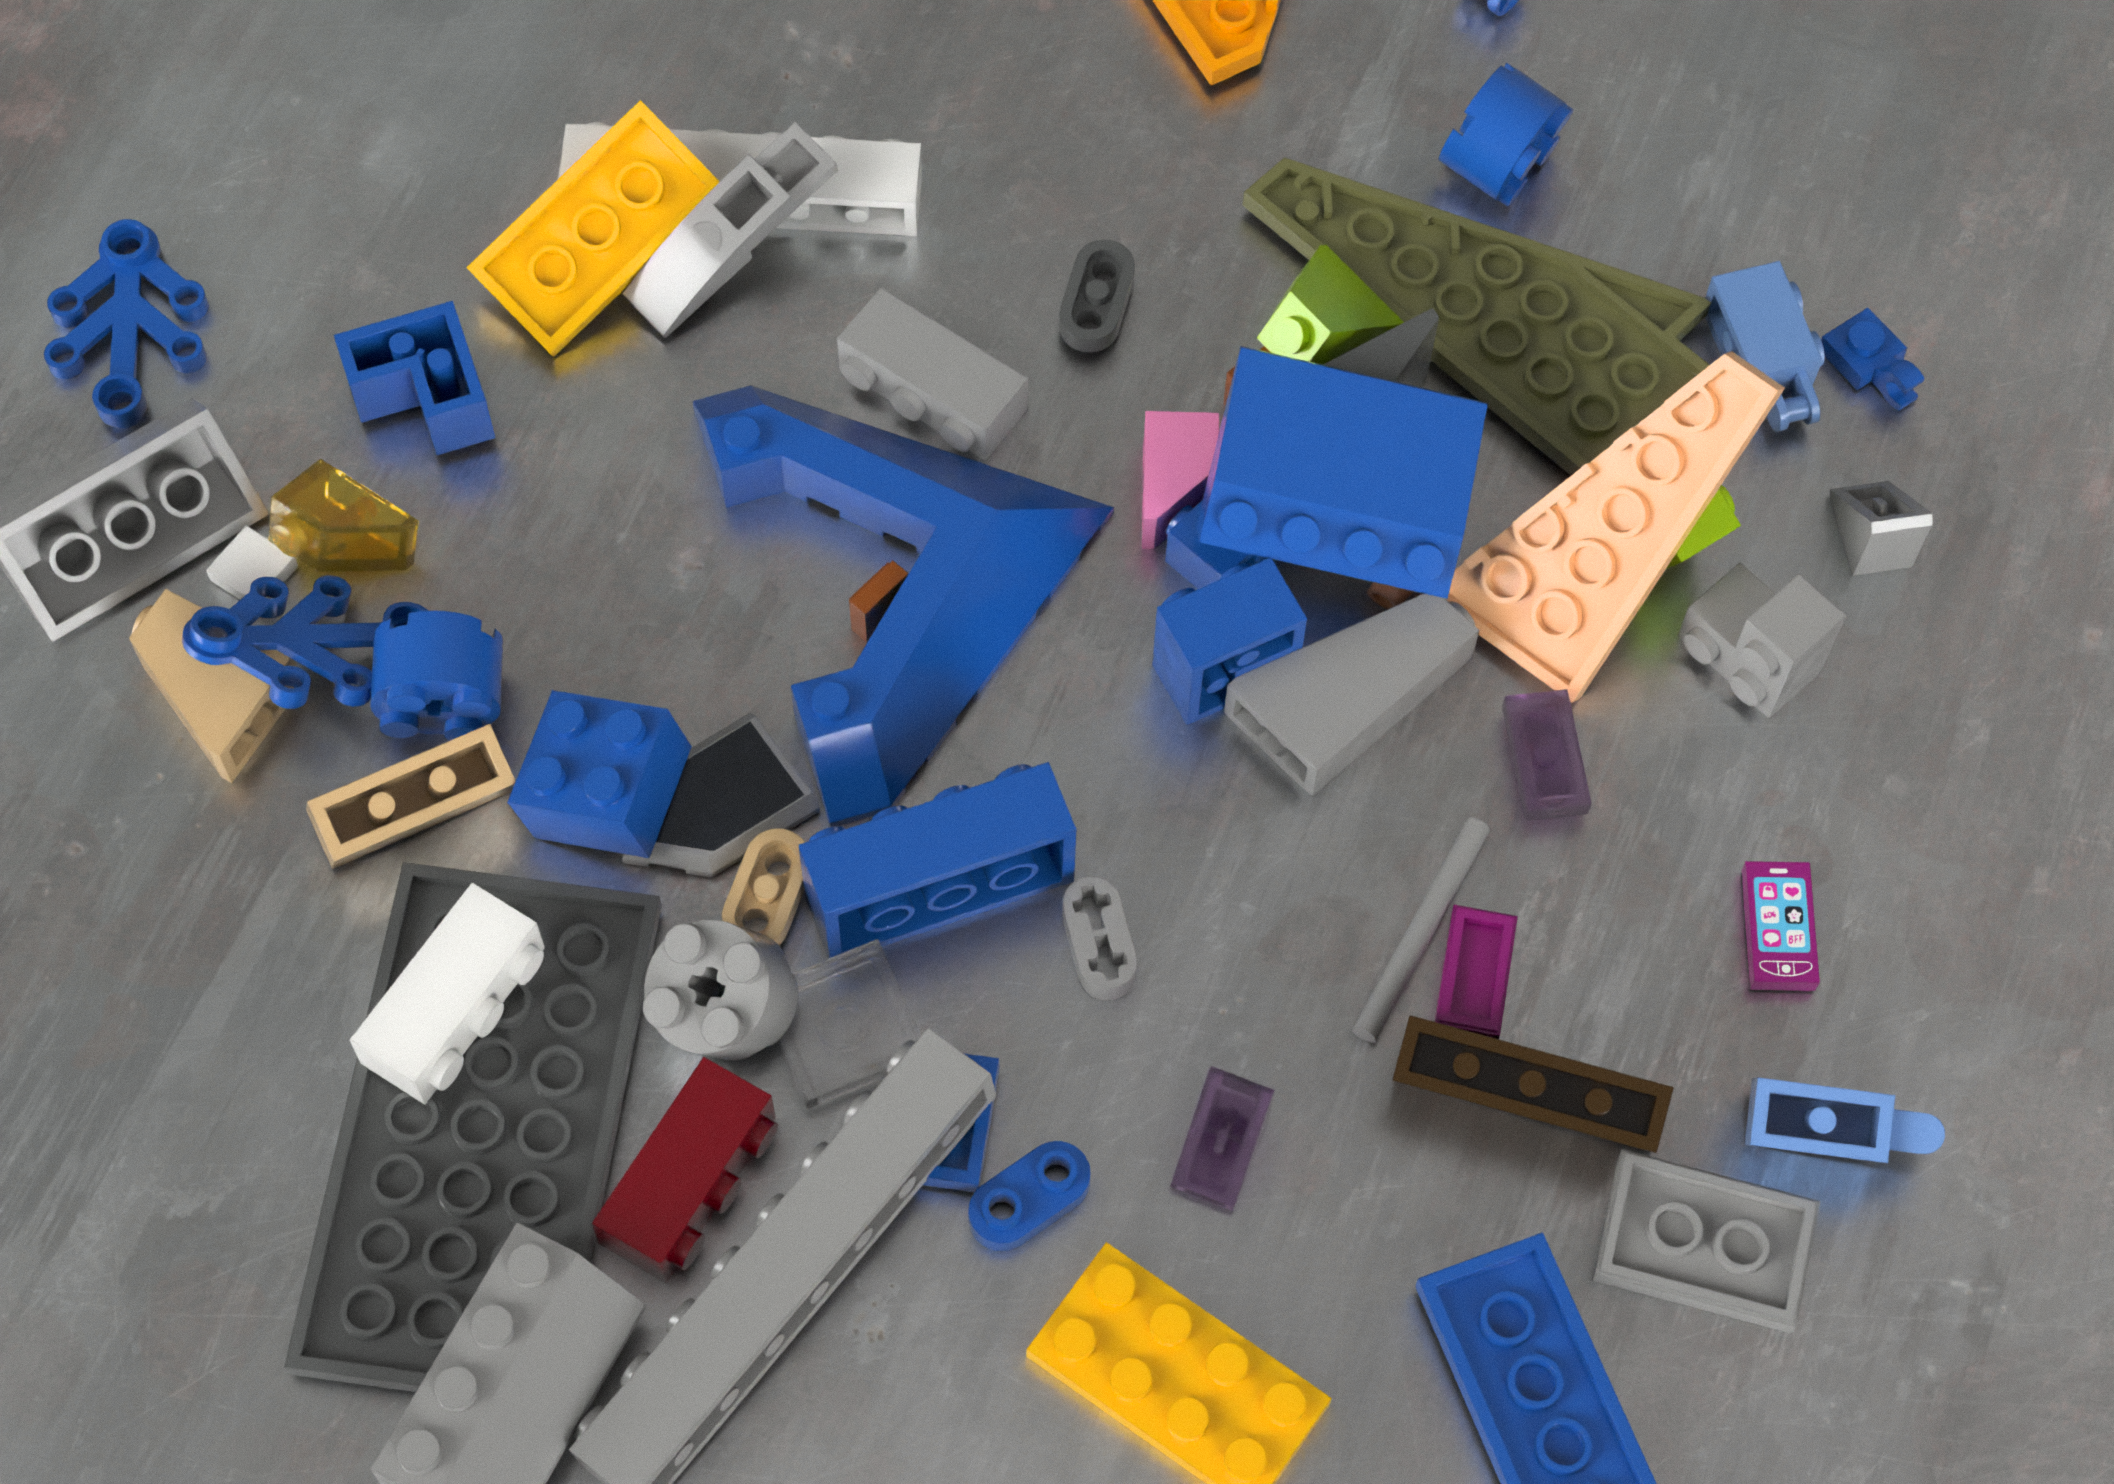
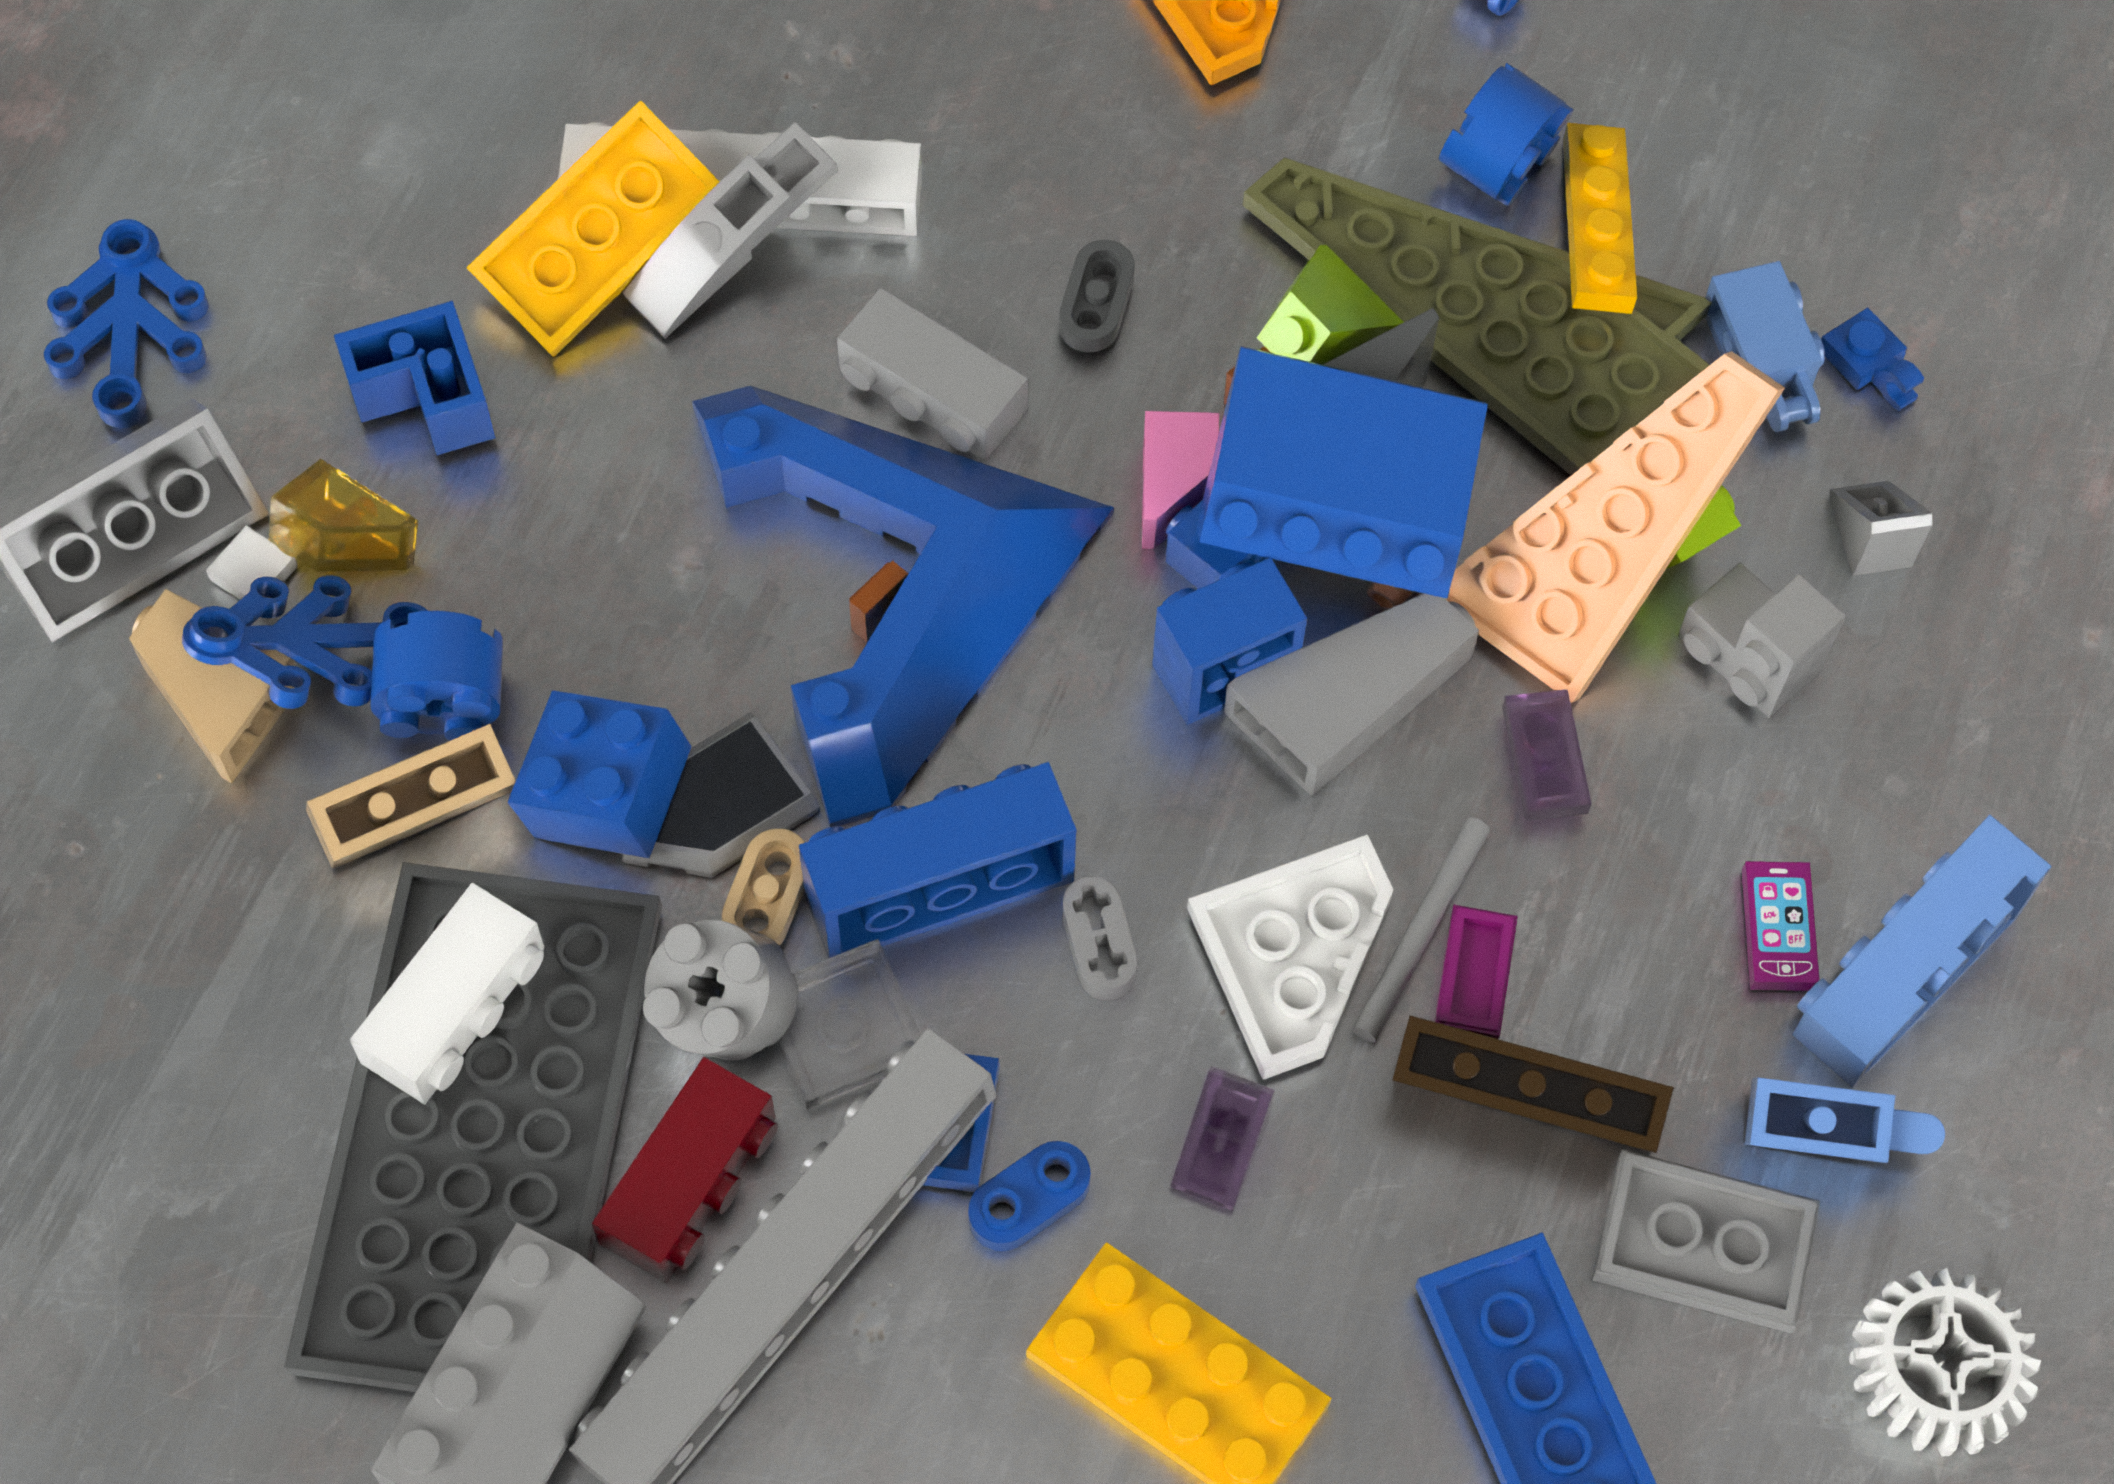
(1294, 947): none -> white plate
(1599, 218): none -> yellow plate
(1920, 950): none -> medium blue wedge
(1996, 1358): none -> white gear

